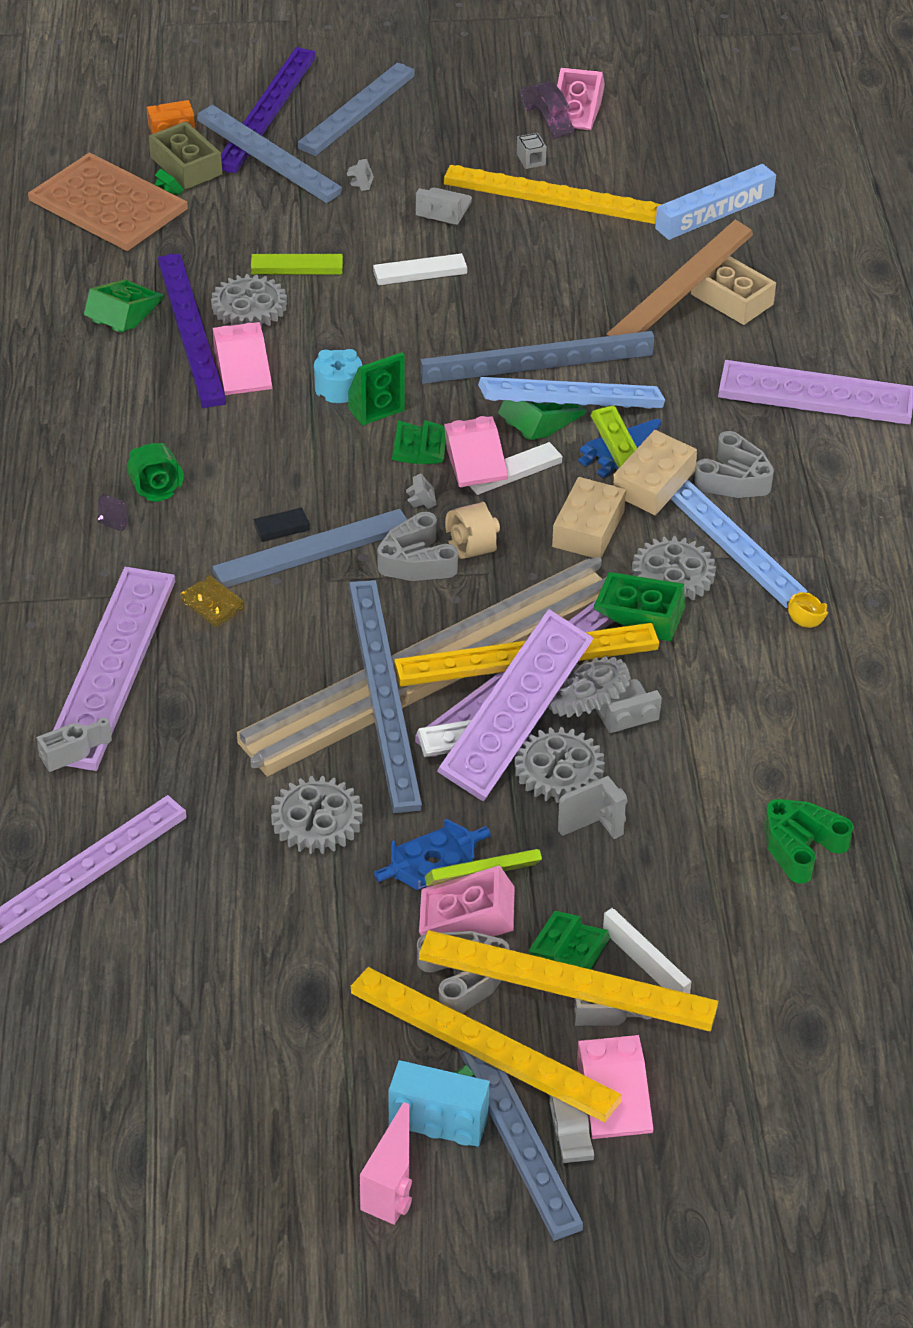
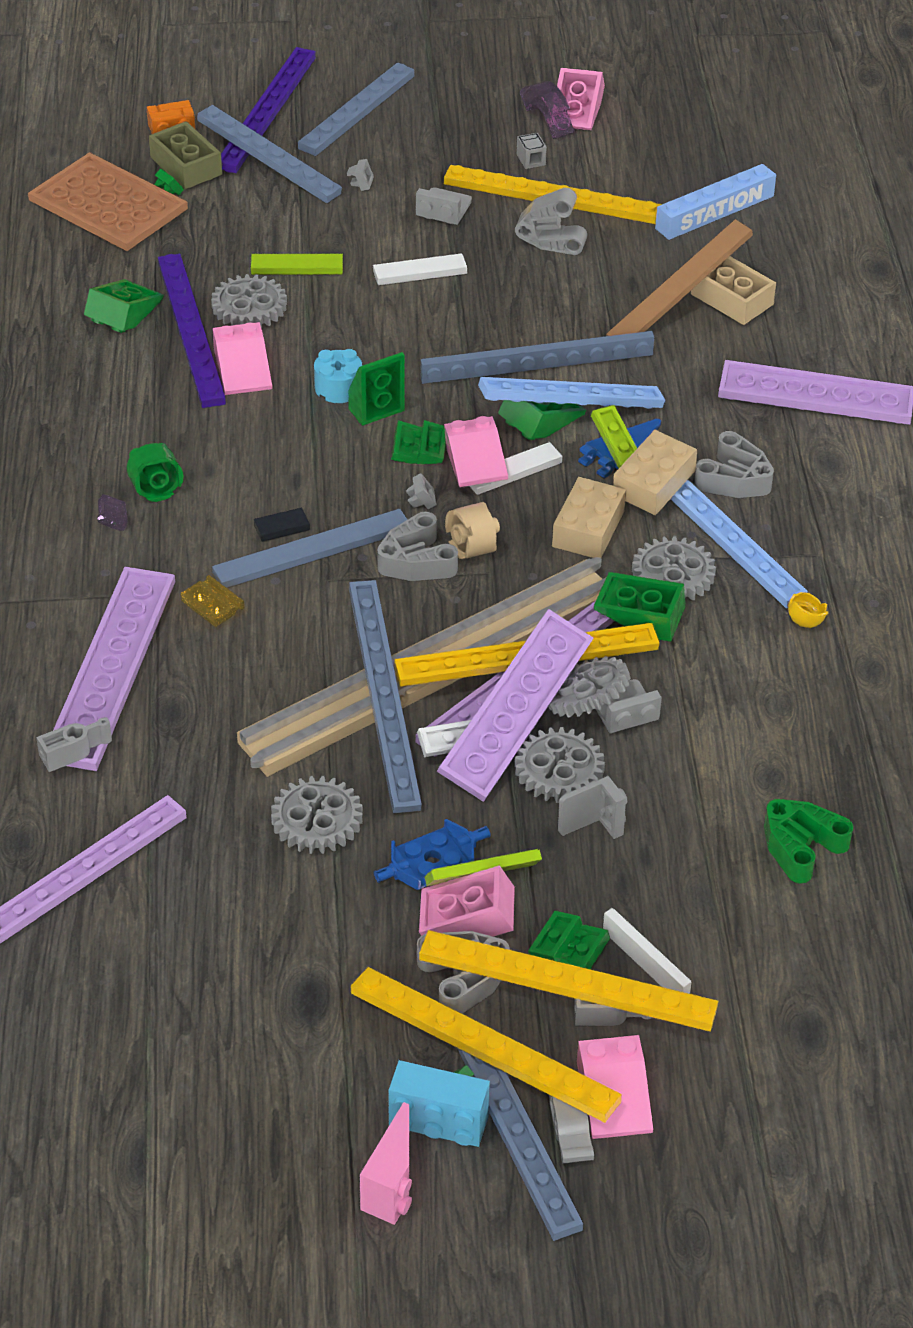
(541, 223): none -> light grey connector

